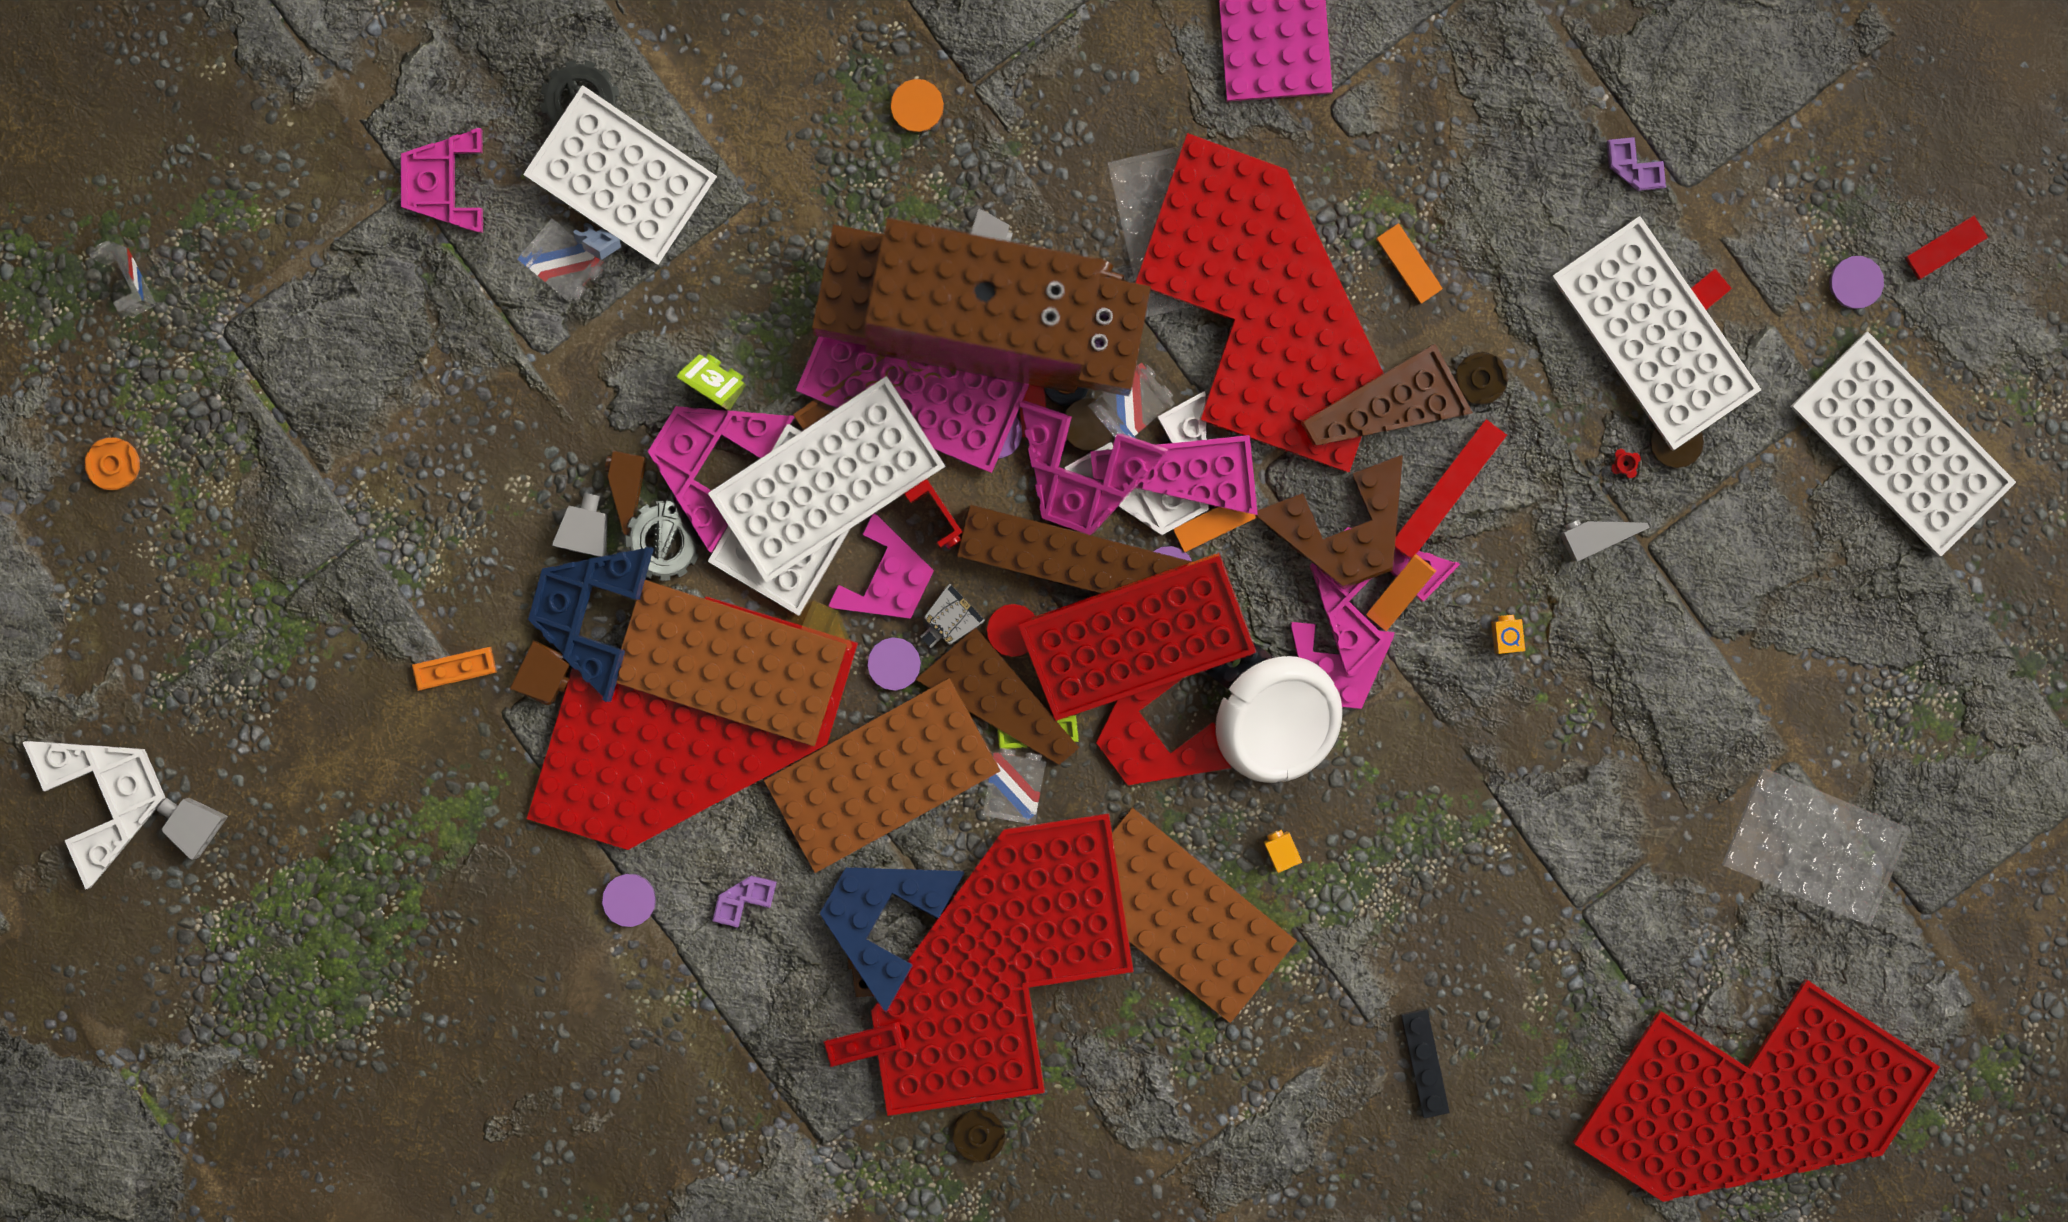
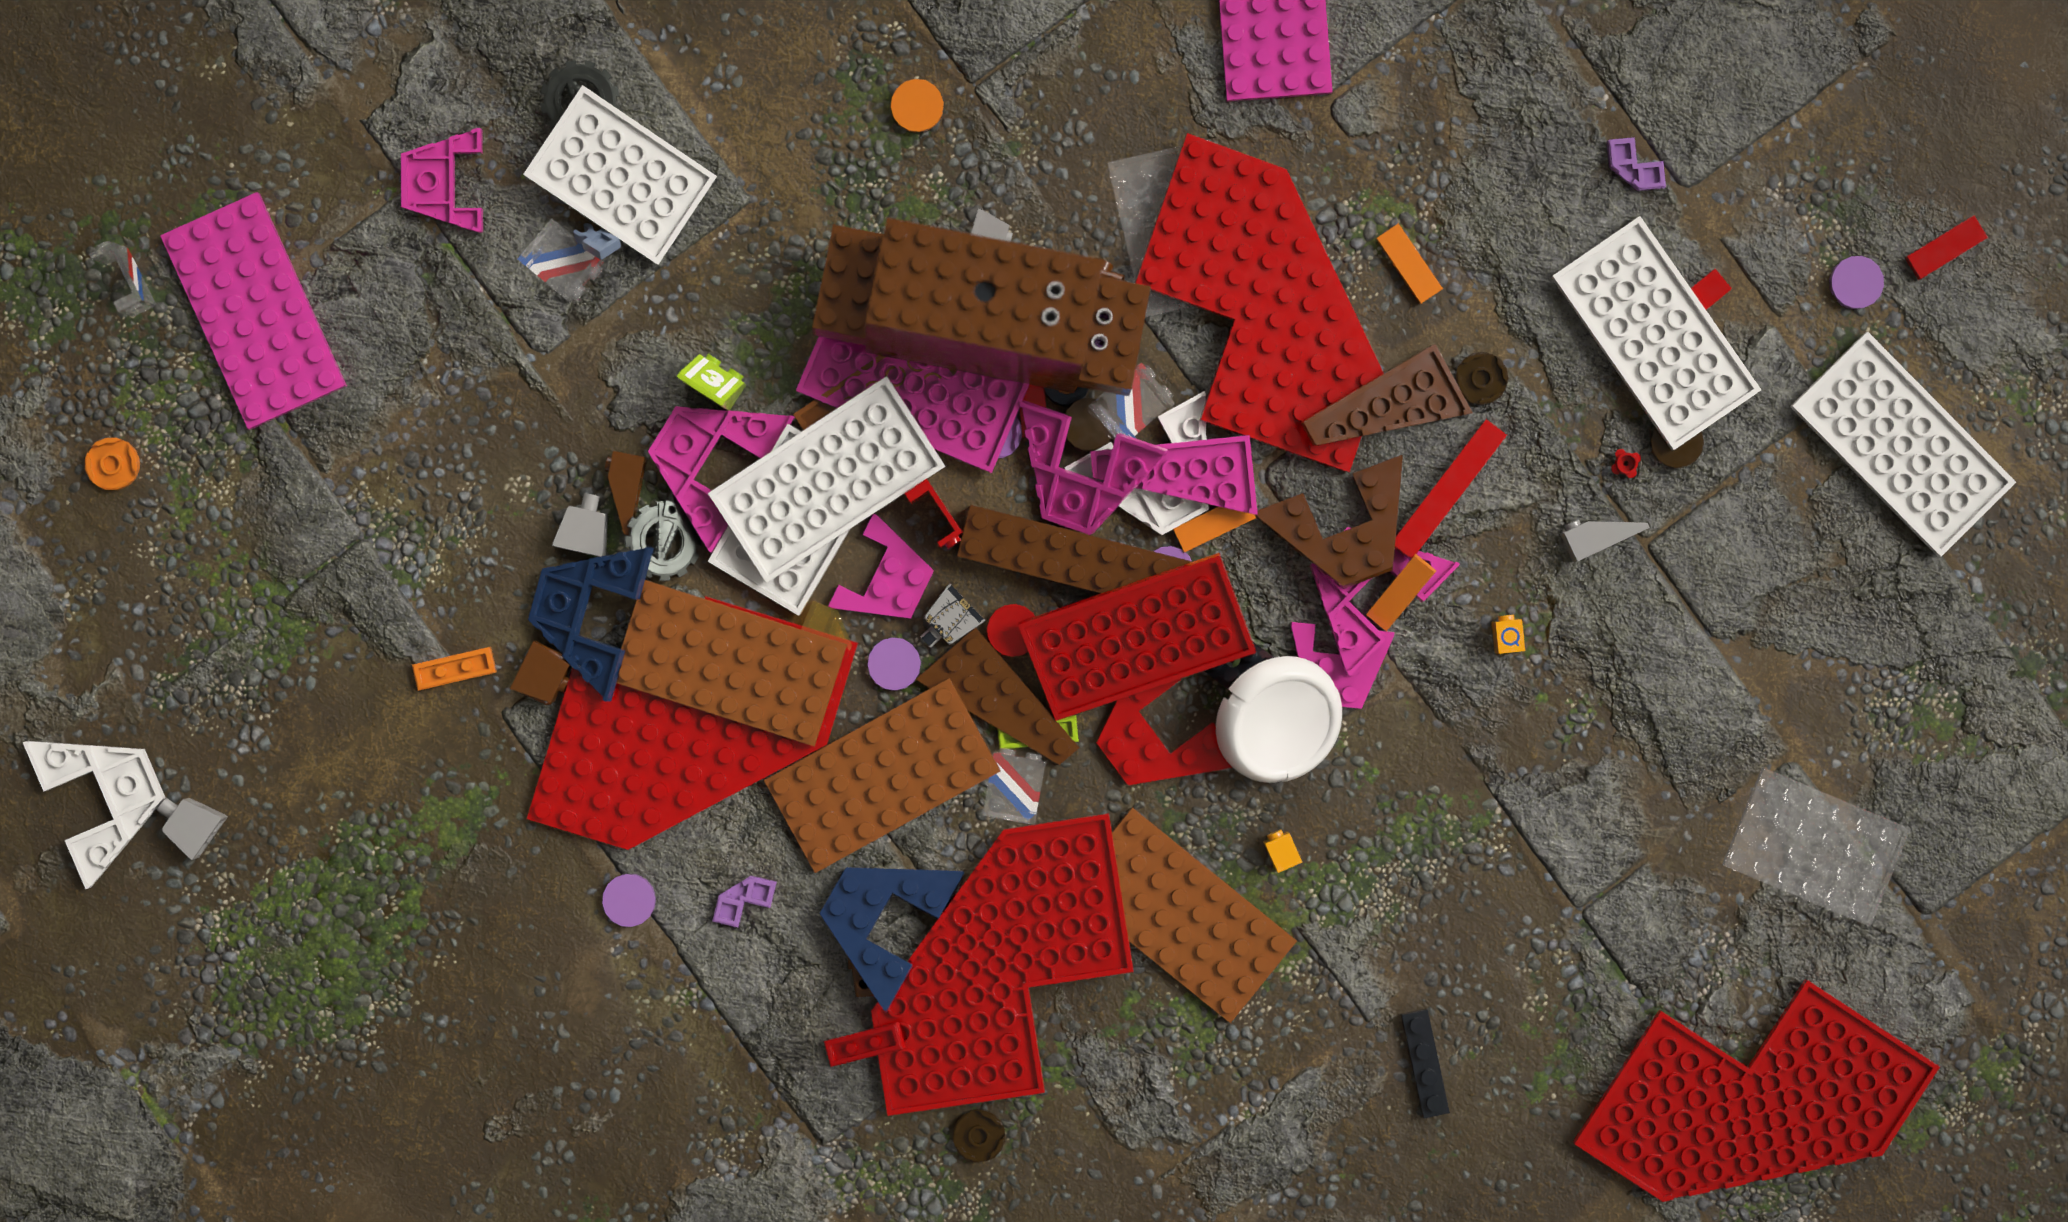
(253, 310): none -> dark pink plate

